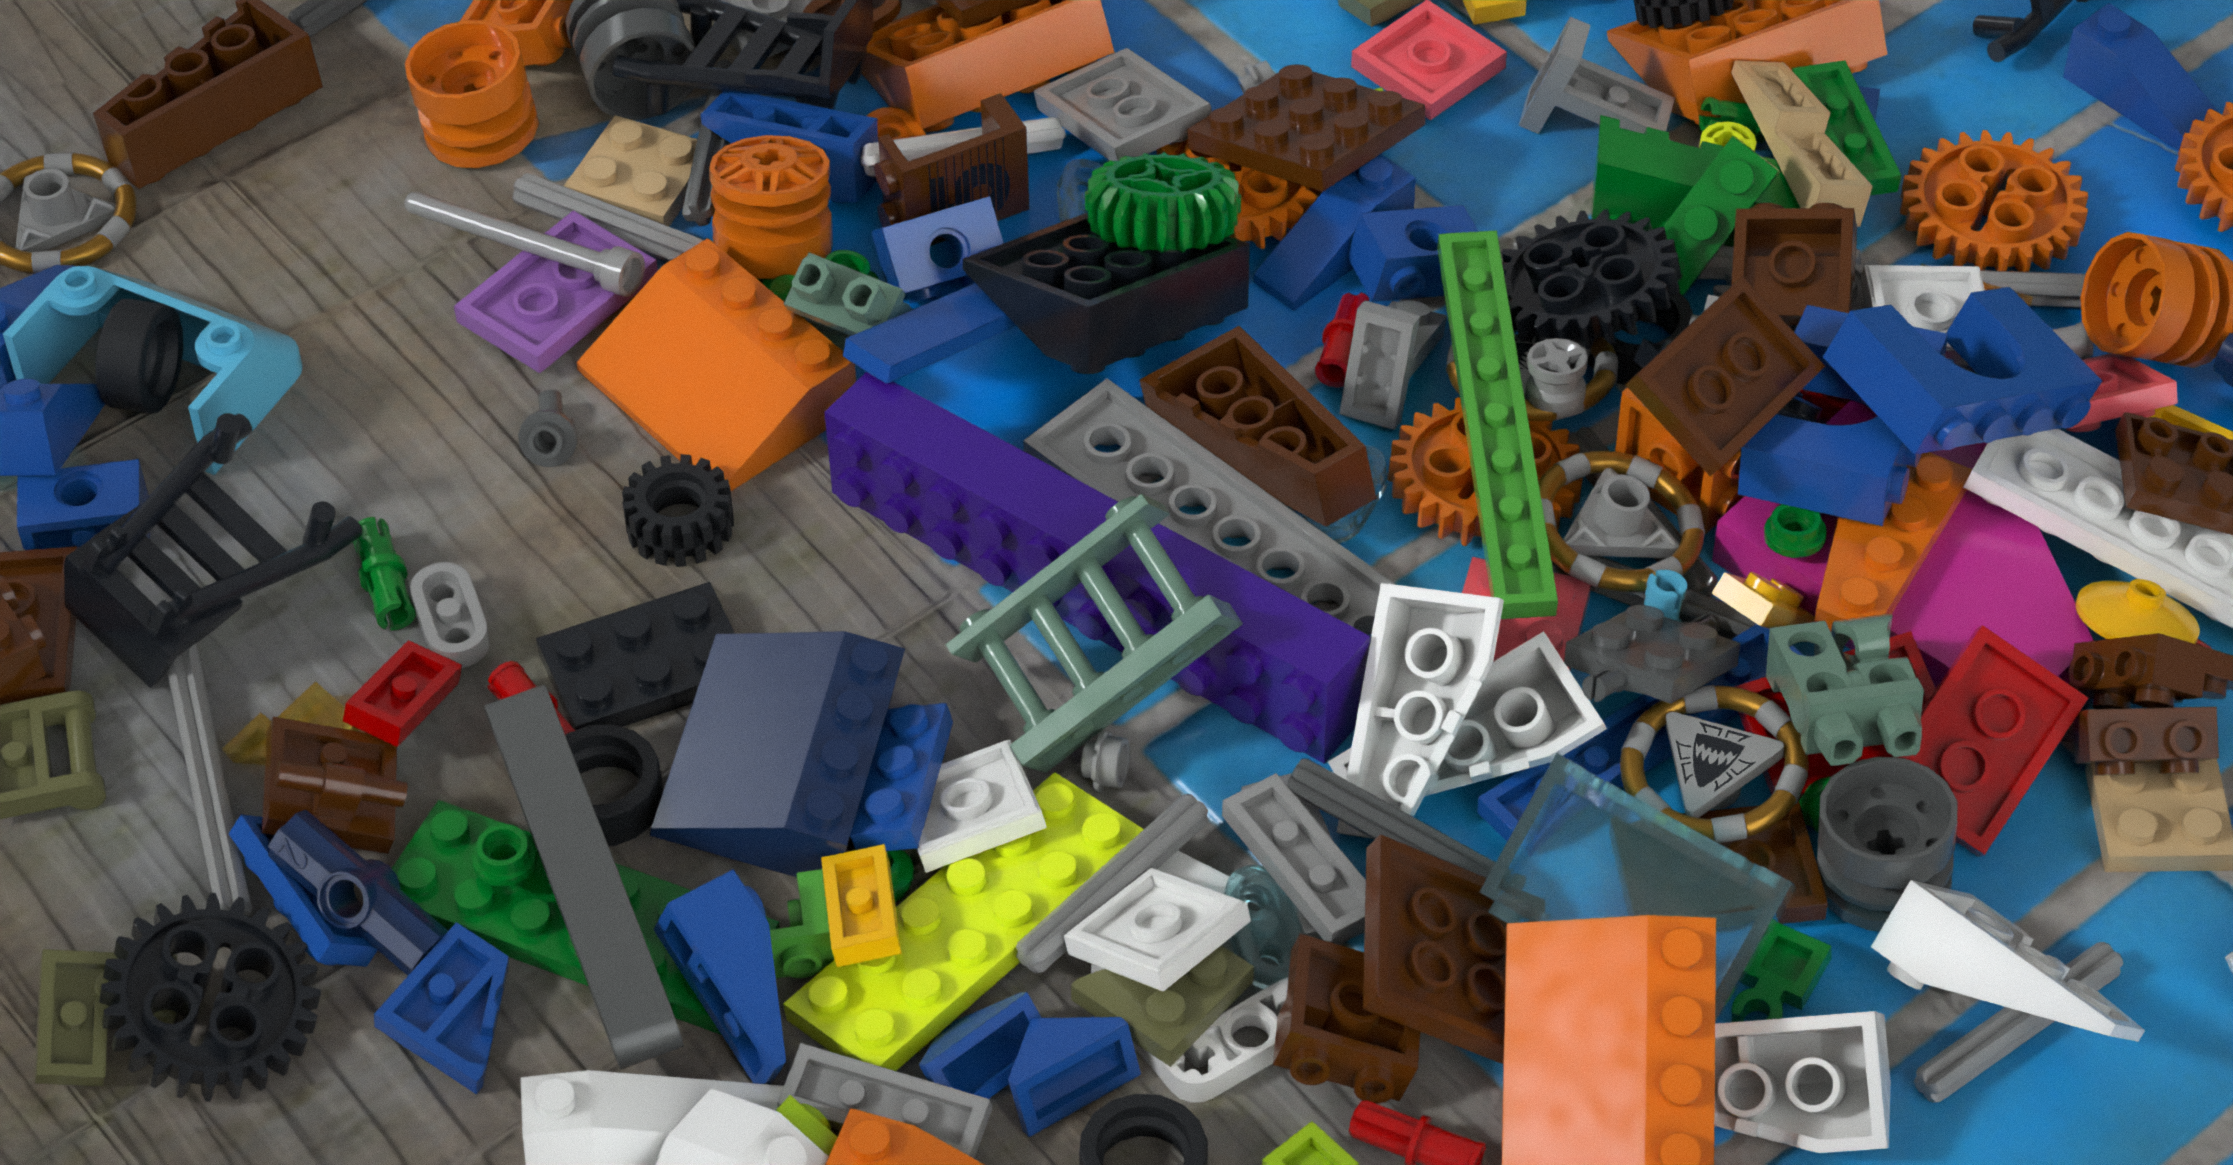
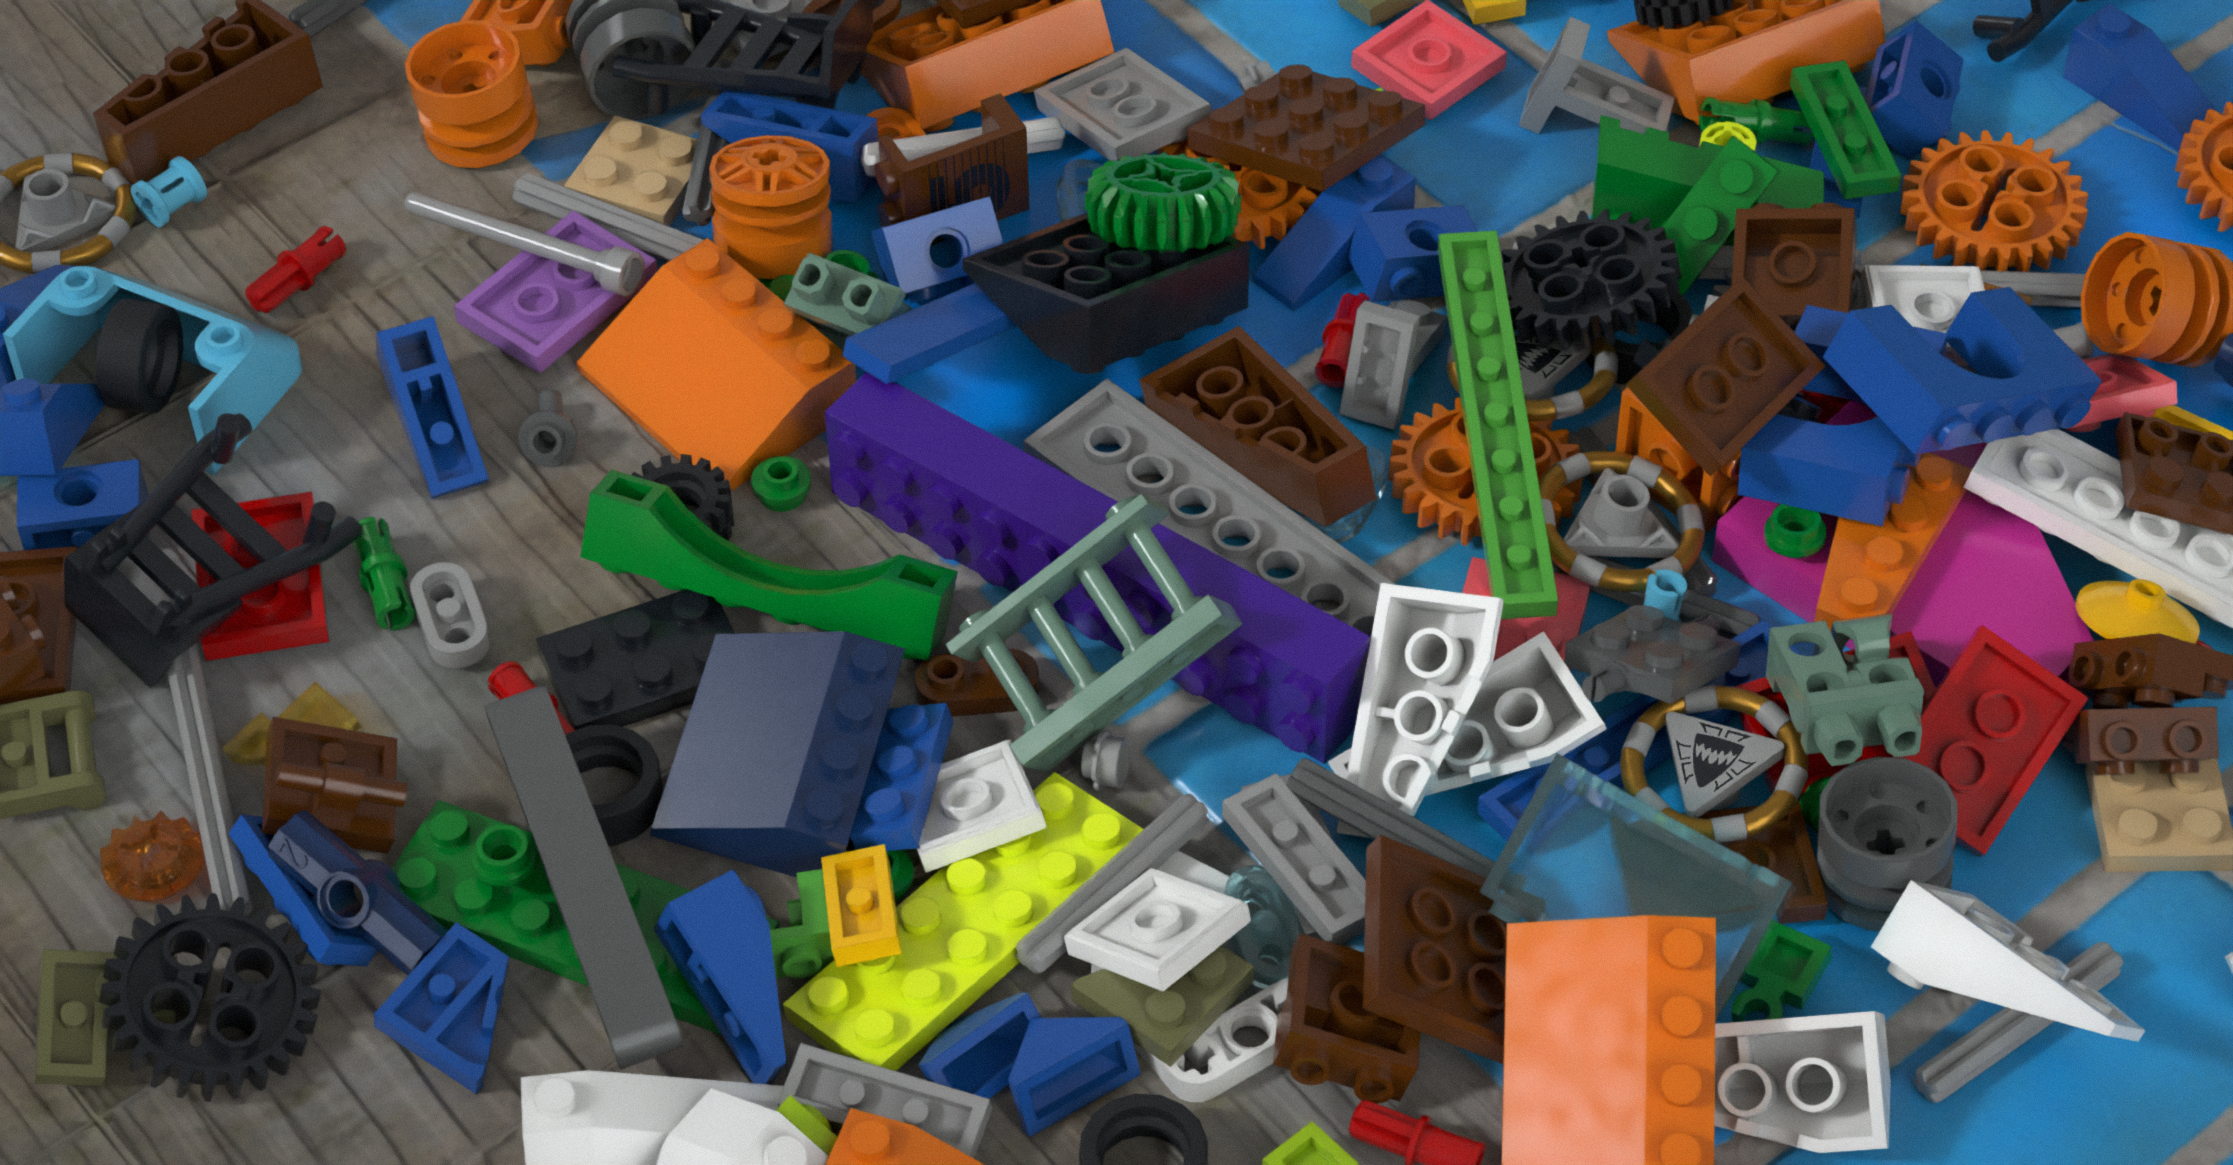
(167, 873): none -> clear orange gear
(169, 191): none -> medium azure bush
(283, 613): none -> red plate
(295, 270): none -> red axle
(402, 693): red plate -> none
(430, 407): none -> blue slope
(651, 533): none -> green arch
(781, 483): none -> green plate
(970, 686): none -> reddish brown plate
(1556, 375): light grey wheel -> none
(1762, 600): yellow plate -> none
(1795, 132): tan slope -> none
(1914, 89): none -> blue brick

